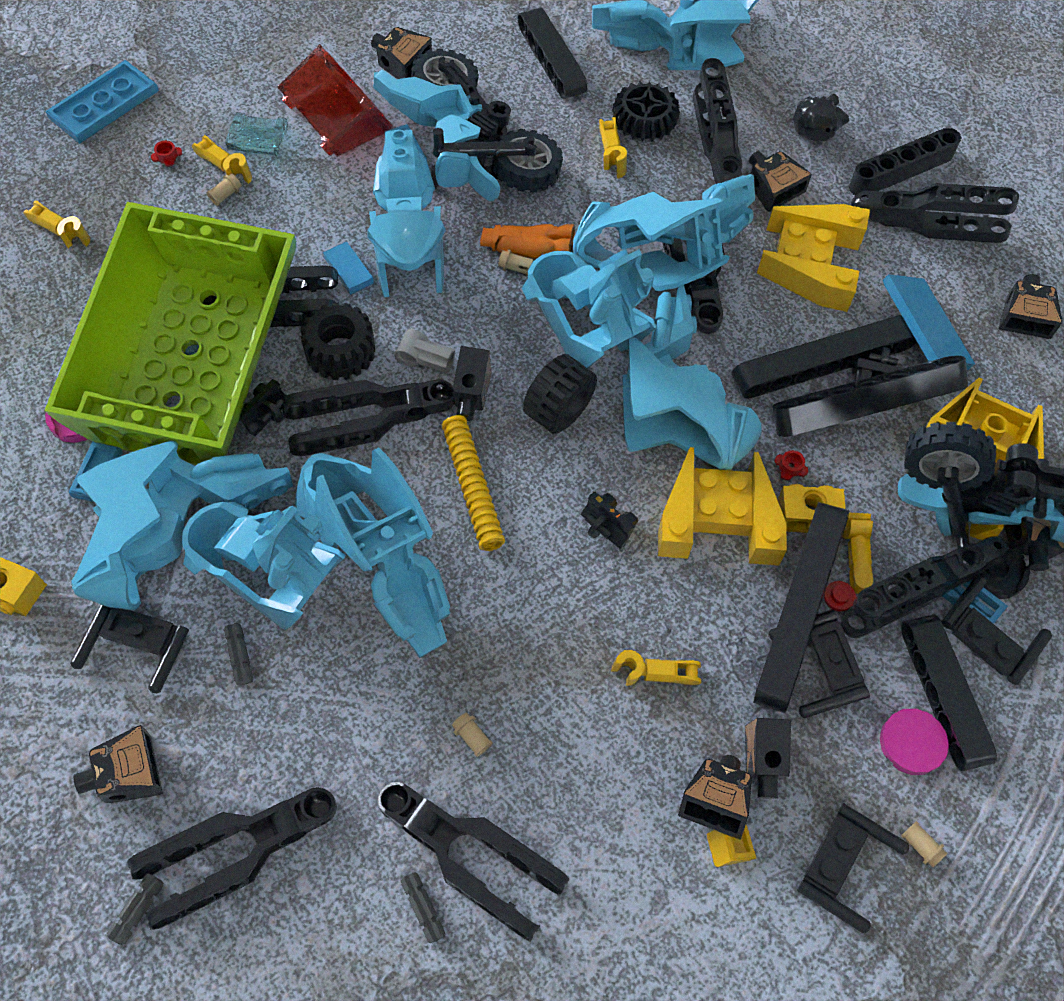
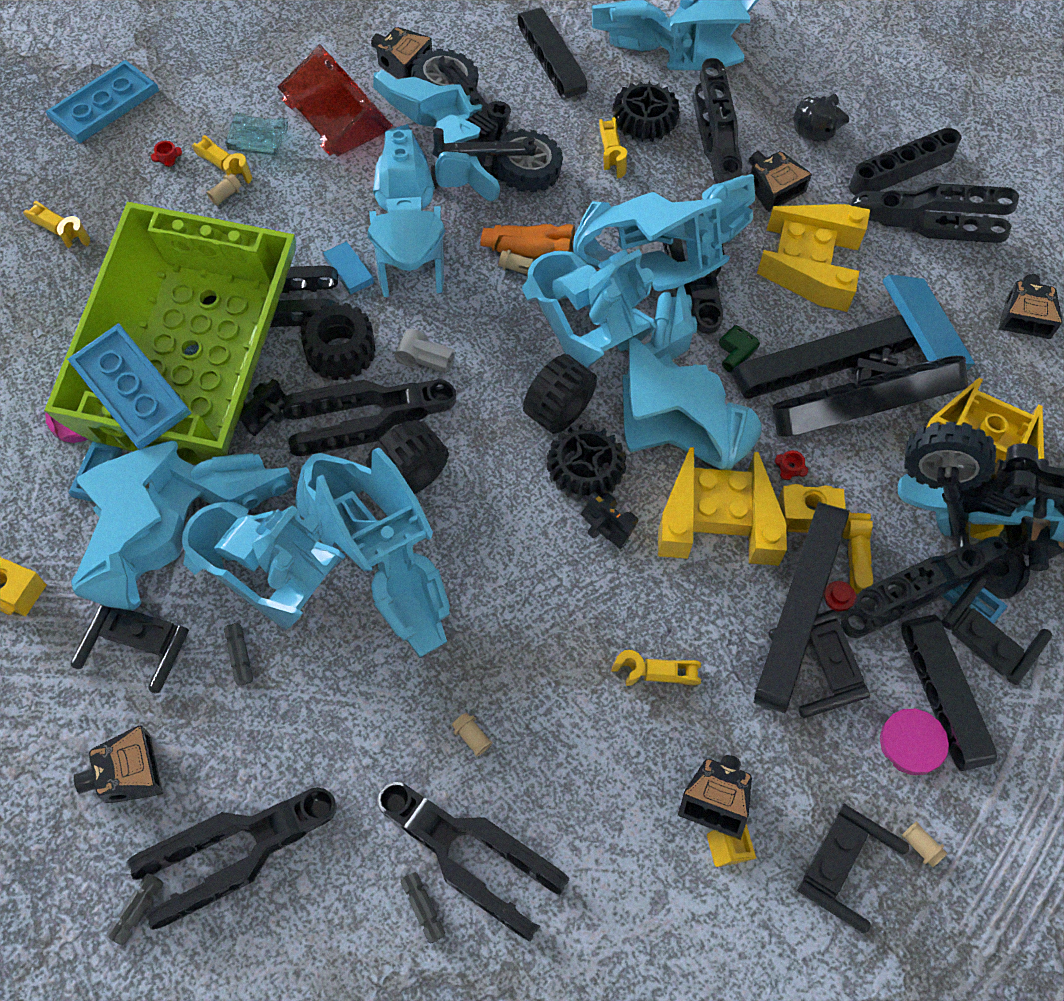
(129, 386): none -> dark azure tile
(415, 453): none -> black tyre
(471, 381): black torso -> none
(473, 483): yellow piece -> none
(591, 448): none -> black gear
(738, 346): none -> dark green piece
(771, 740): black torso -> none

